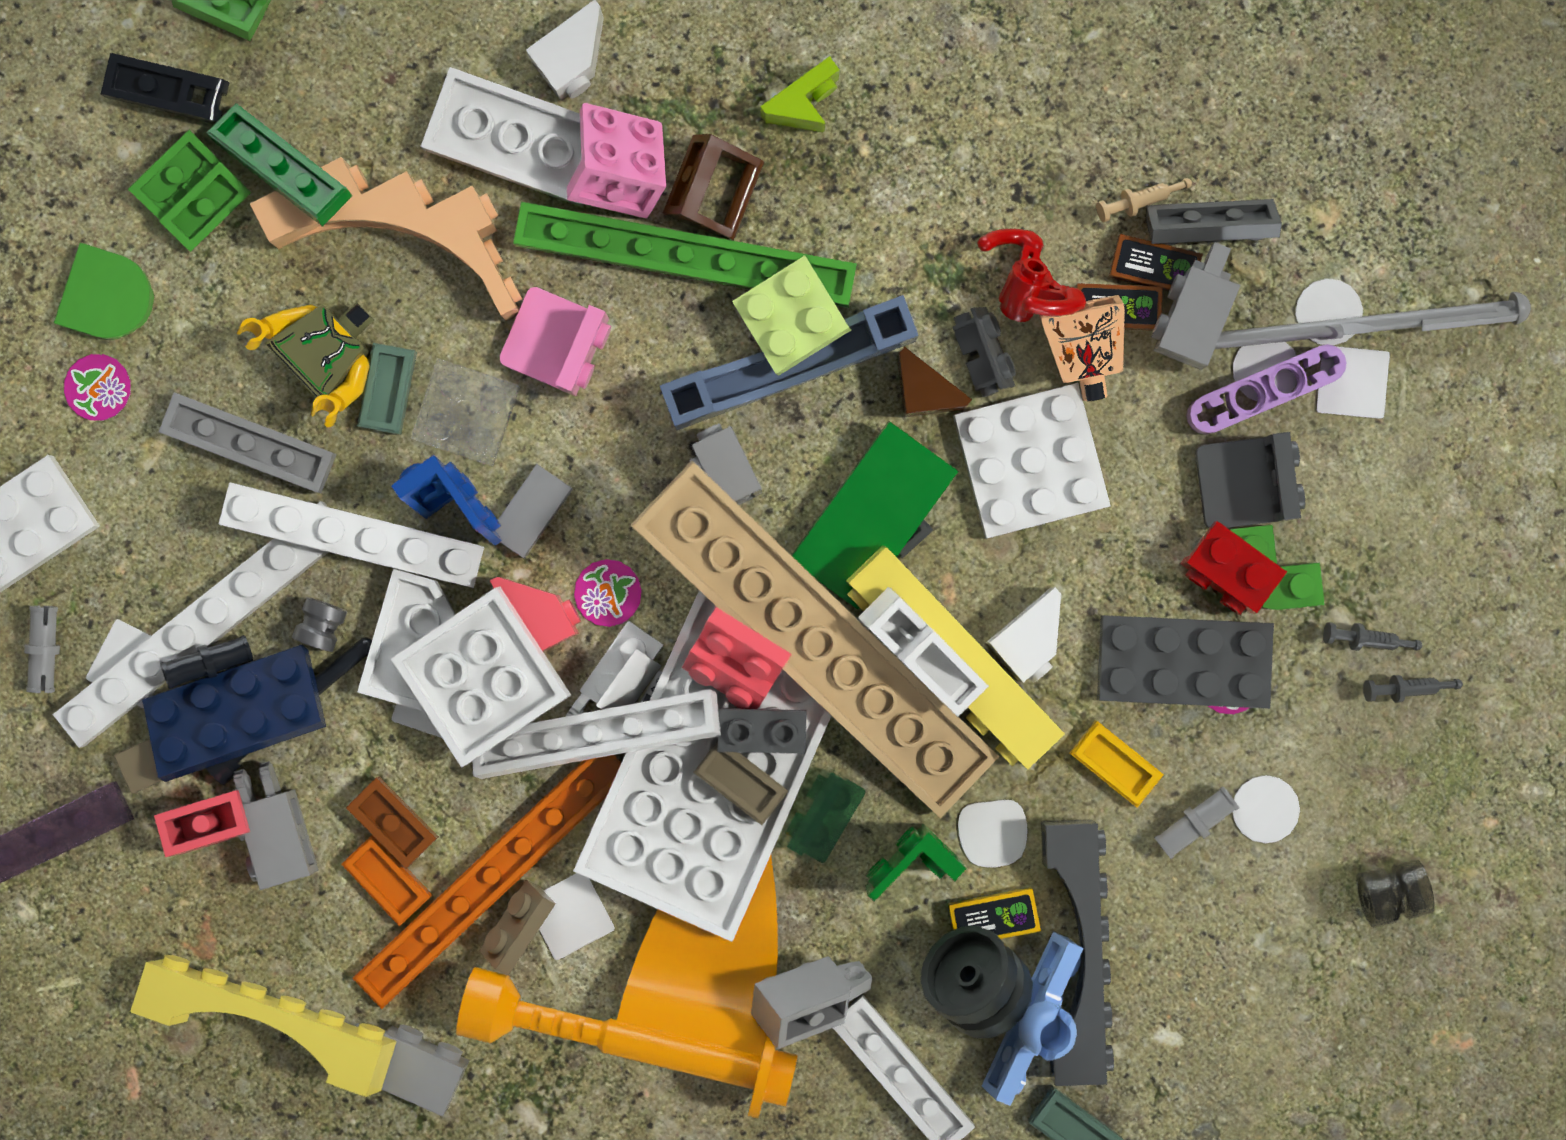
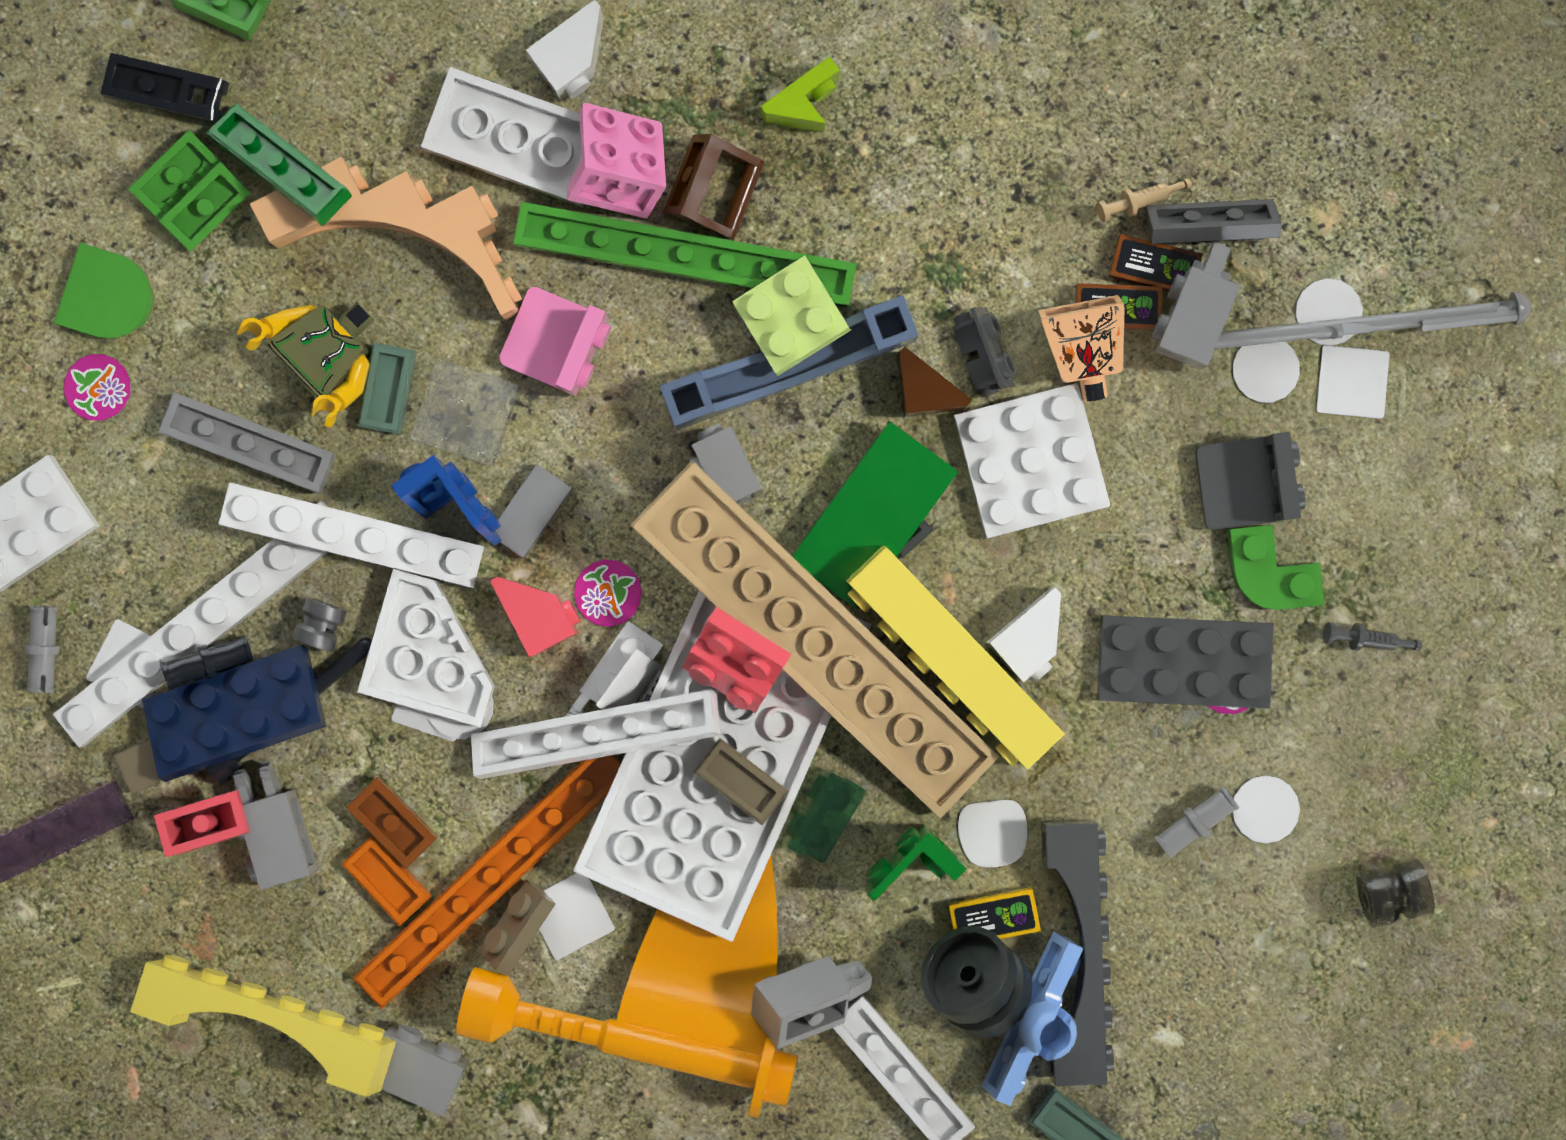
(480, 676): white plate -> none
(762, 730): dark grey hinge -> none
(923, 651): white slope -> none
(1030, 283): red piece -> none
(1116, 763): yellow tile -> none
(1233, 570): red bracket -> none
(1265, 387): lavender beam -> none
(1400, 688): dark grey piece -> none

